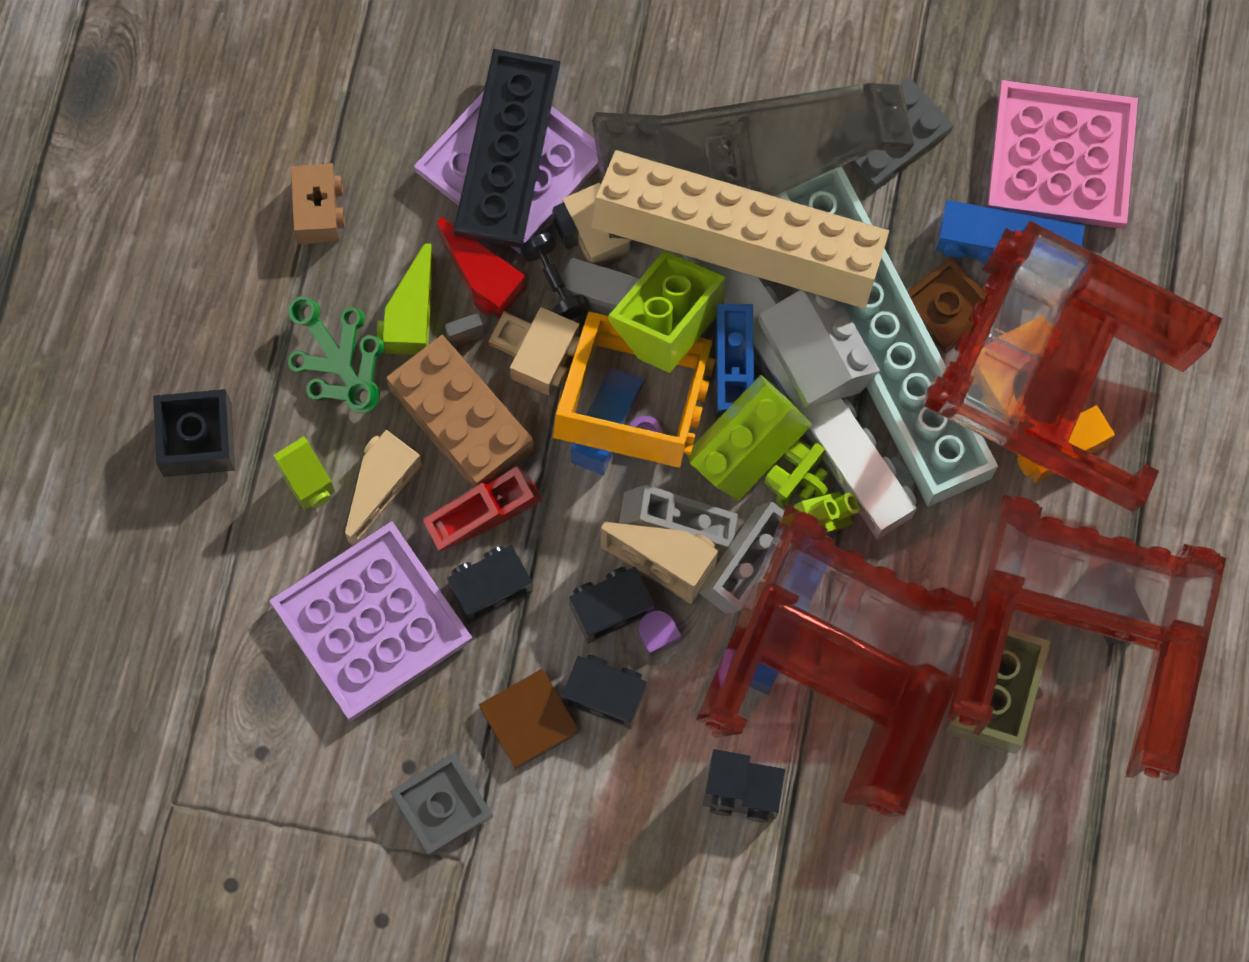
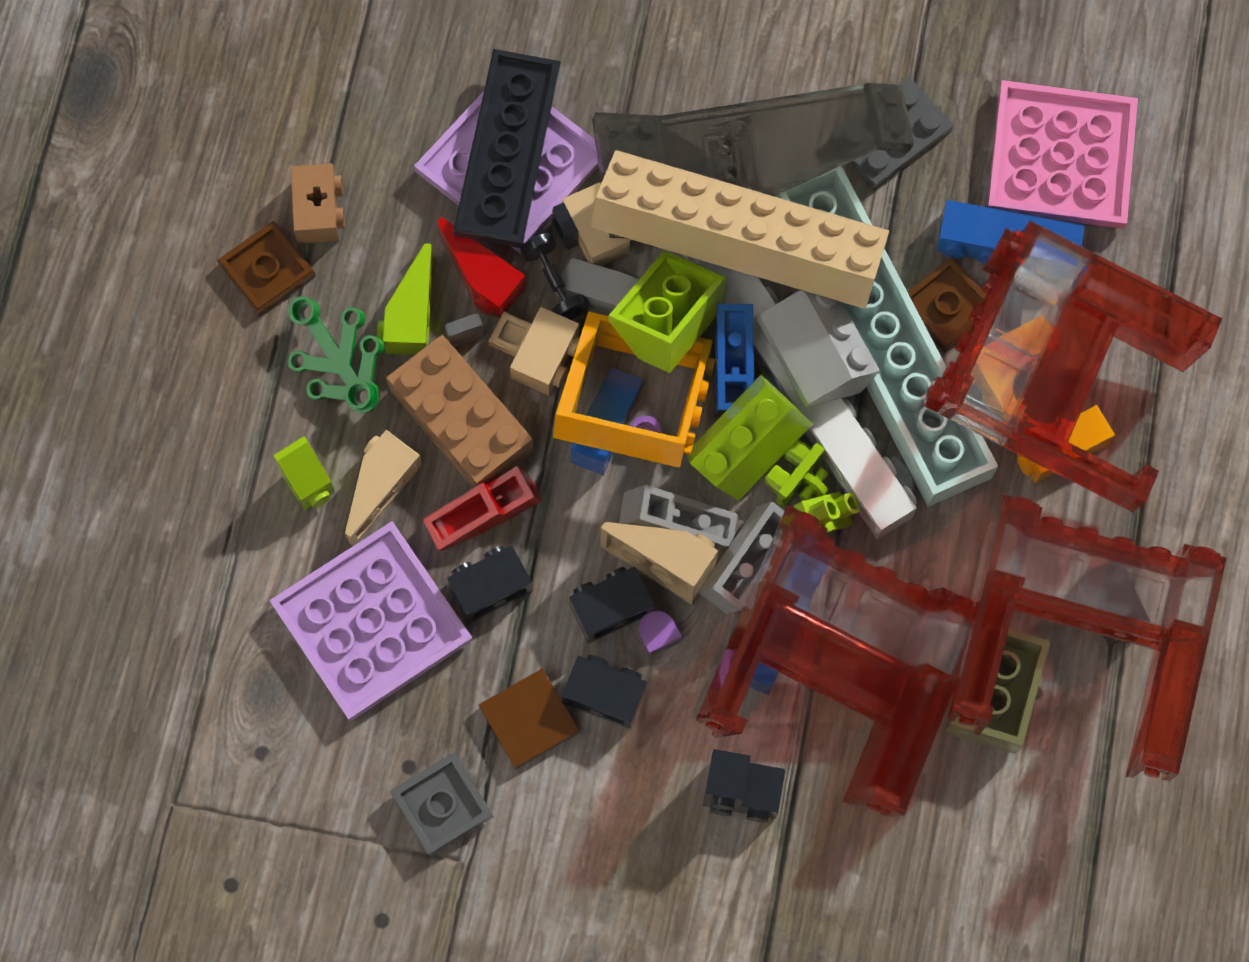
(194, 433): black brick -> none
(266, 268): none -> reddish brown tile

